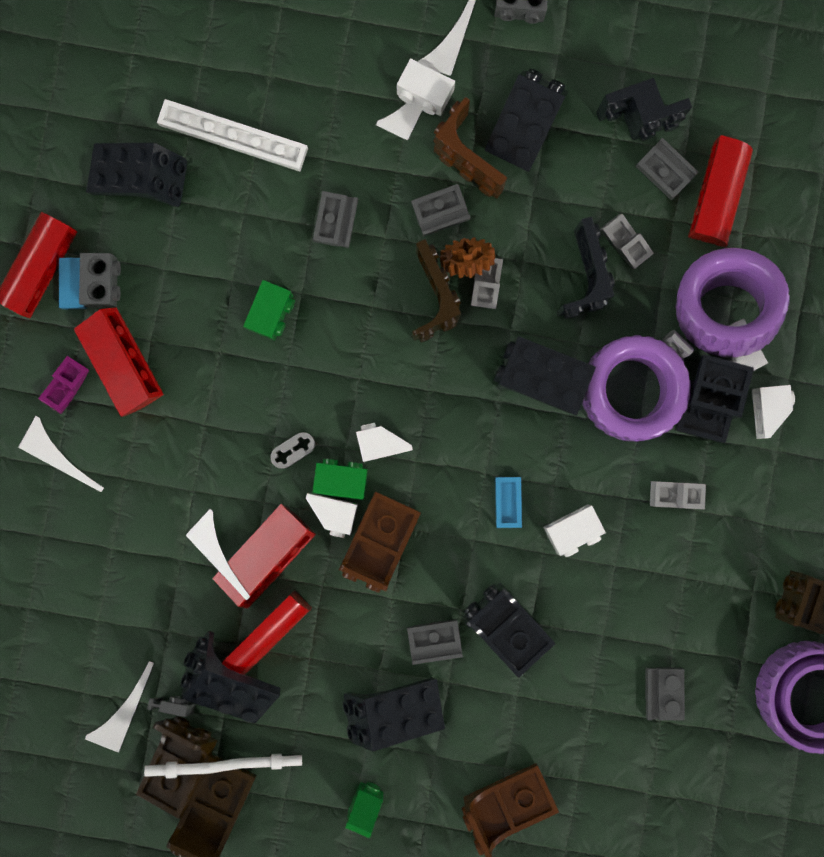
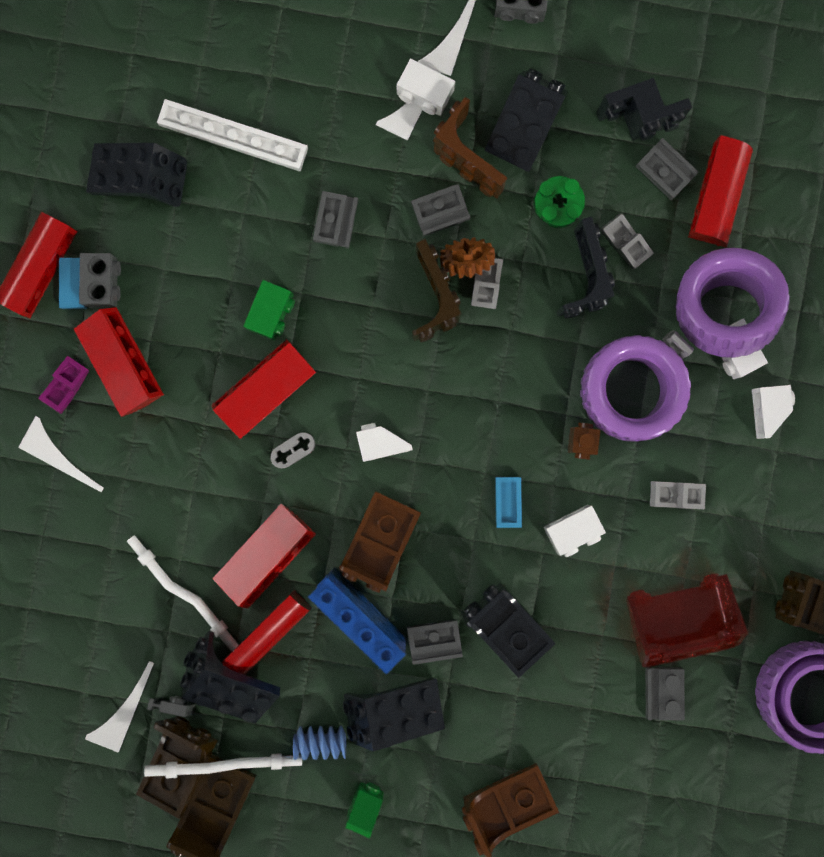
(146, 558): none -> white bar
(205, 539): white sticker -> none
(263, 389): none -> red brick
(319, 742): none -> medium blue piece
(333, 513): white slope -> none
(340, 480): green brick -> none
(360, 620): none -> blue panel
(544, 375): black bracket -> none
(566, 188): none -> green plate
(584, 441): none -> reddish brown brick
(686, 621): none -> clear red windscreen
(715, 398): black bracket -> none

